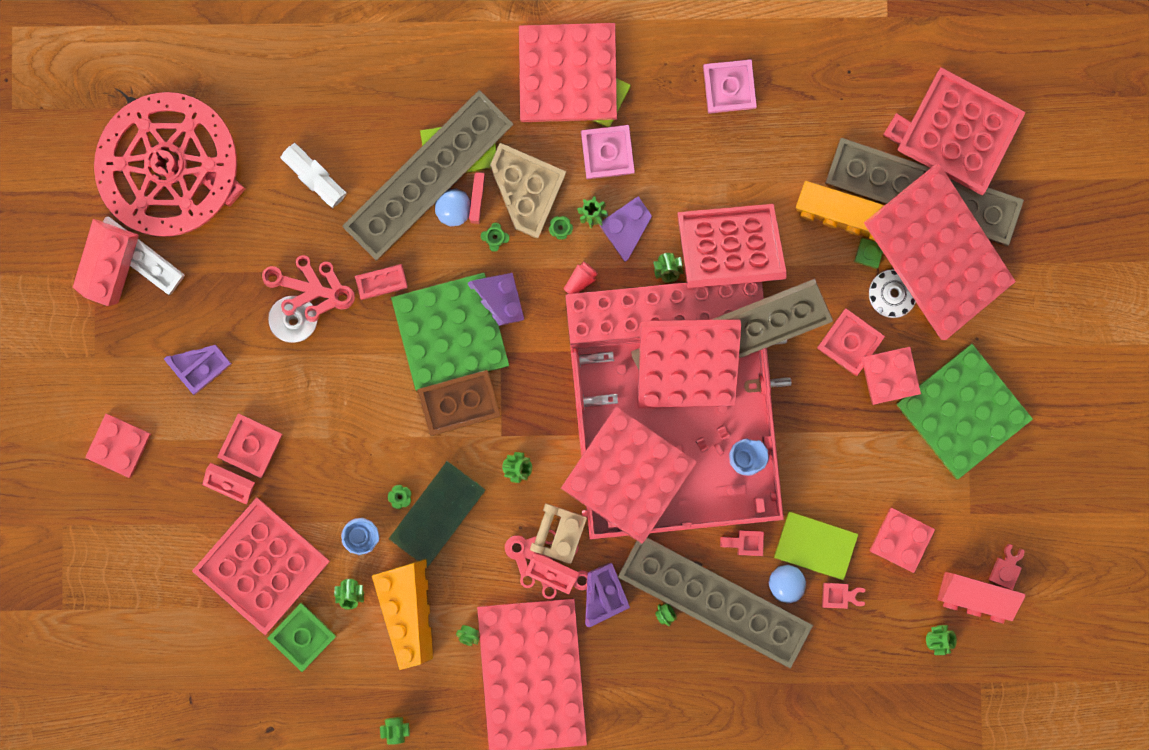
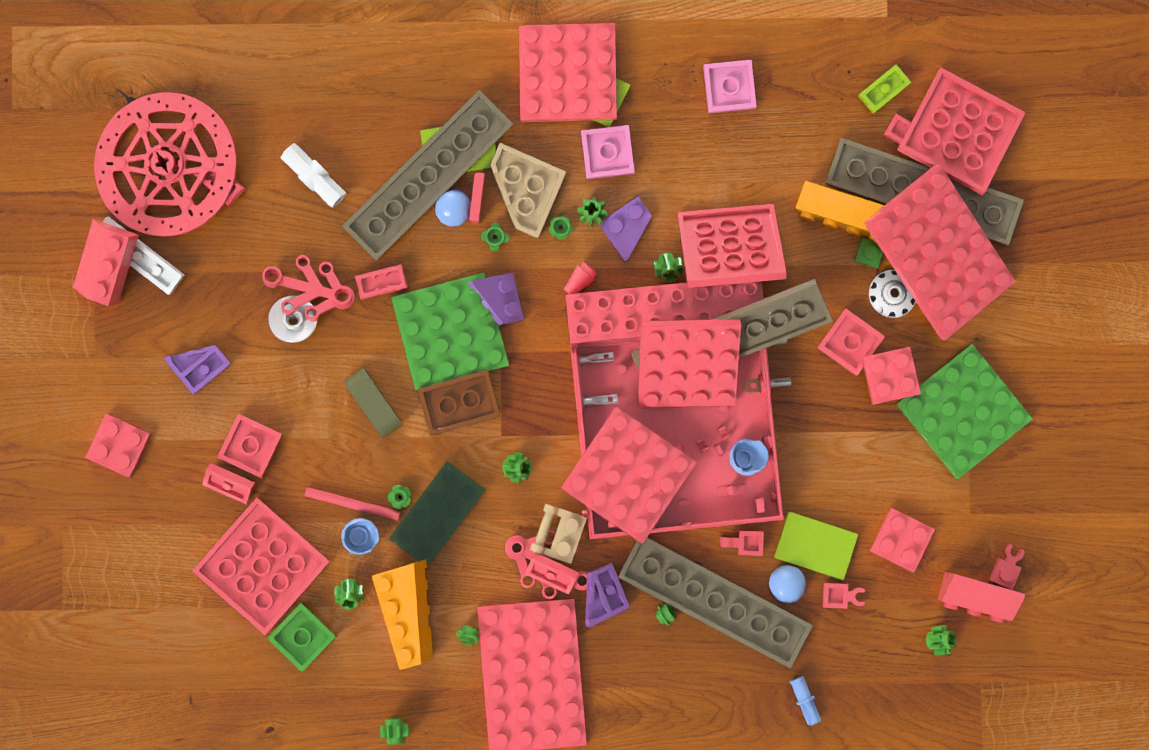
(352, 503): none -> coral bar
(373, 402): none -> olive beam
(805, 700): none -> light blue axle
(884, 89): none -> lime plate

